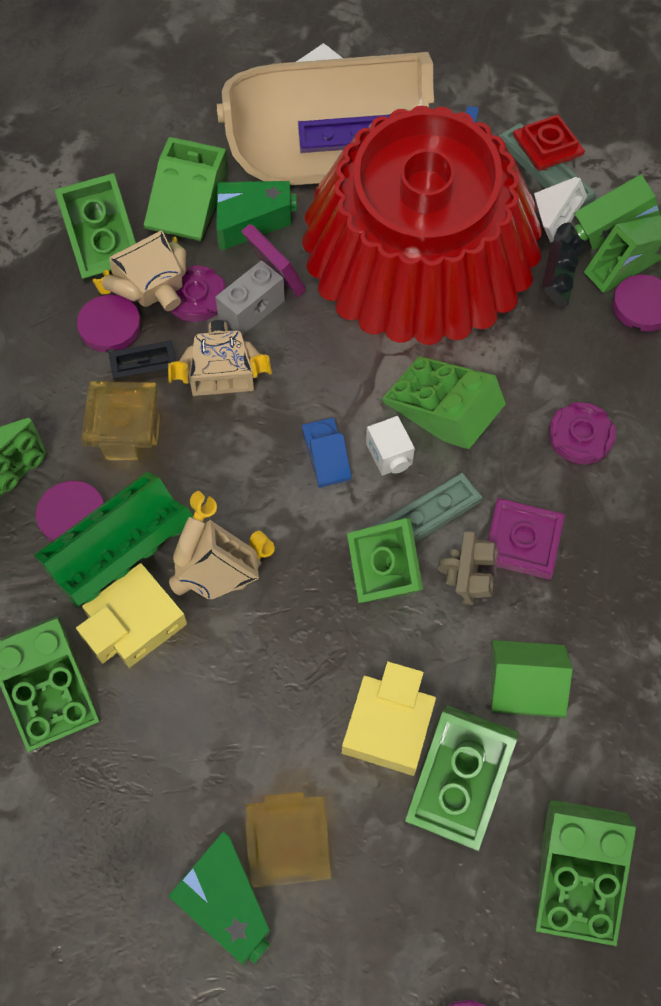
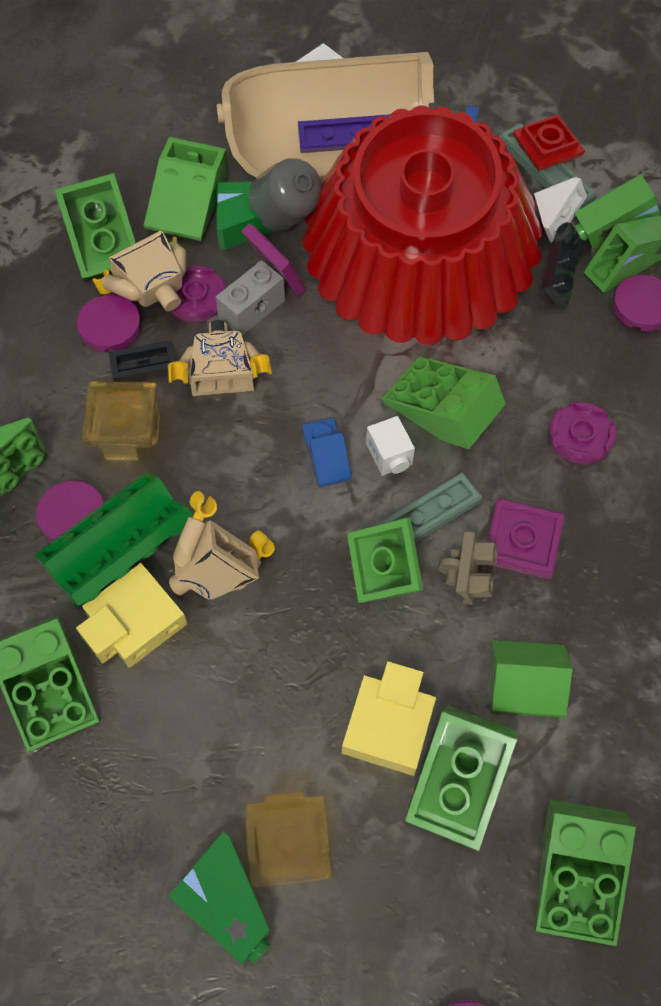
(285, 193): none -> dark grey cylinder

